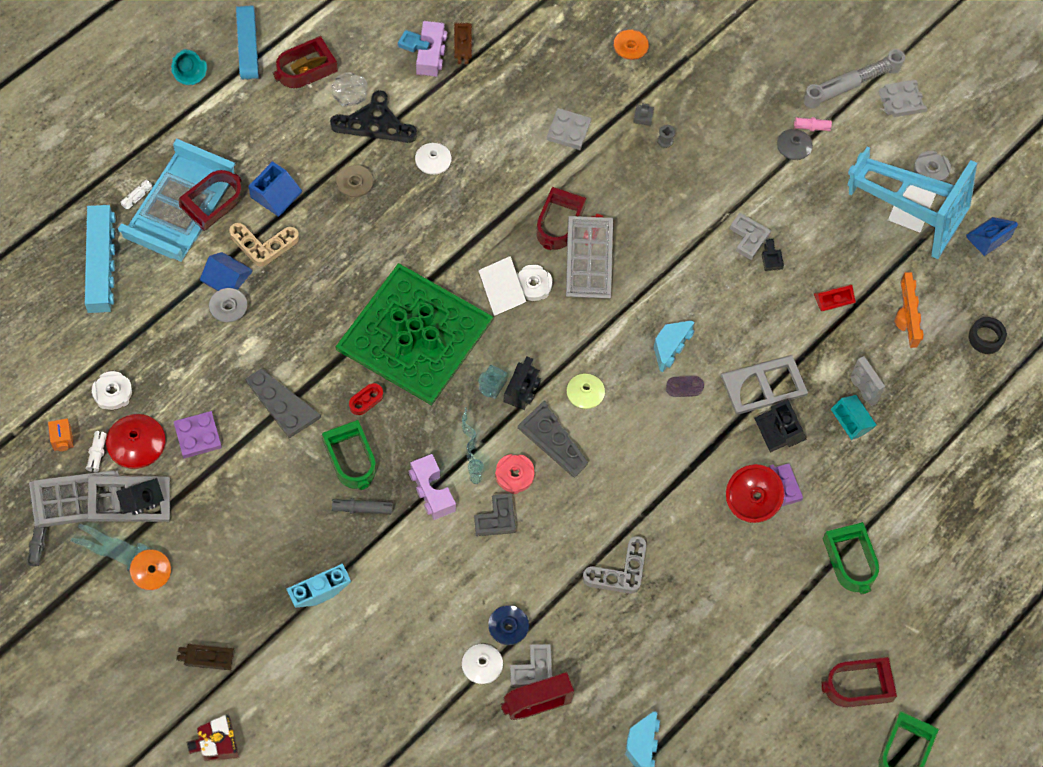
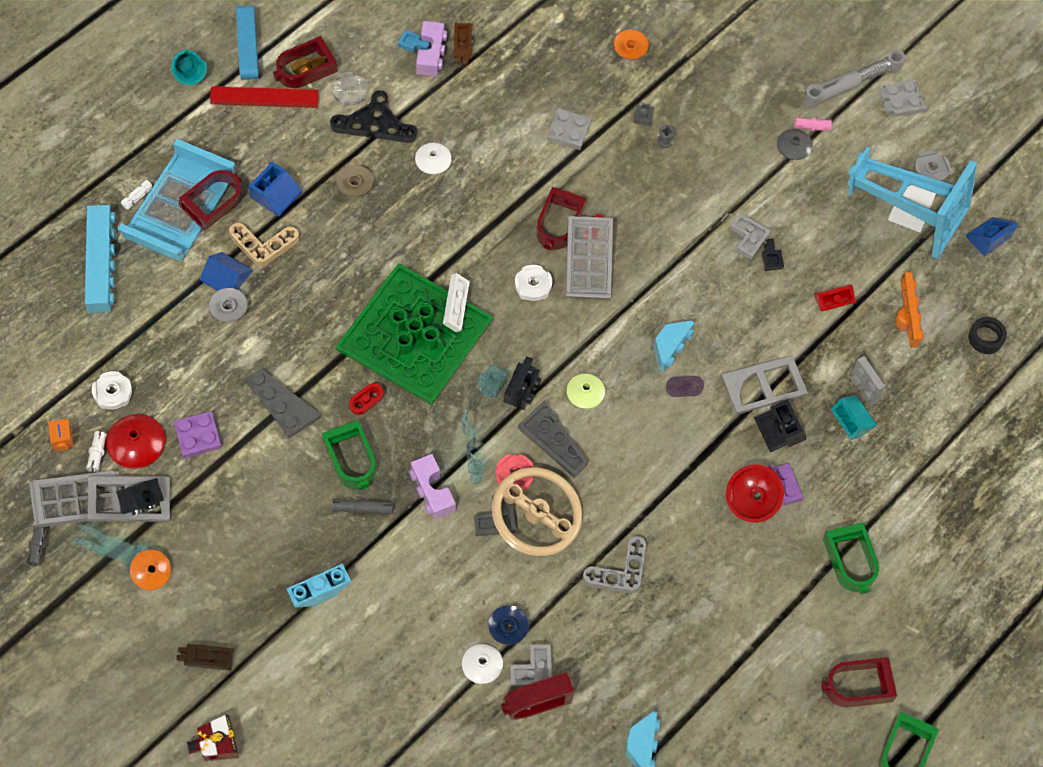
(264, 97): none -> red tile
(456, 302): none -> white plate
(502, 286): white sticker -> none
(532, 516): none -> tan piece

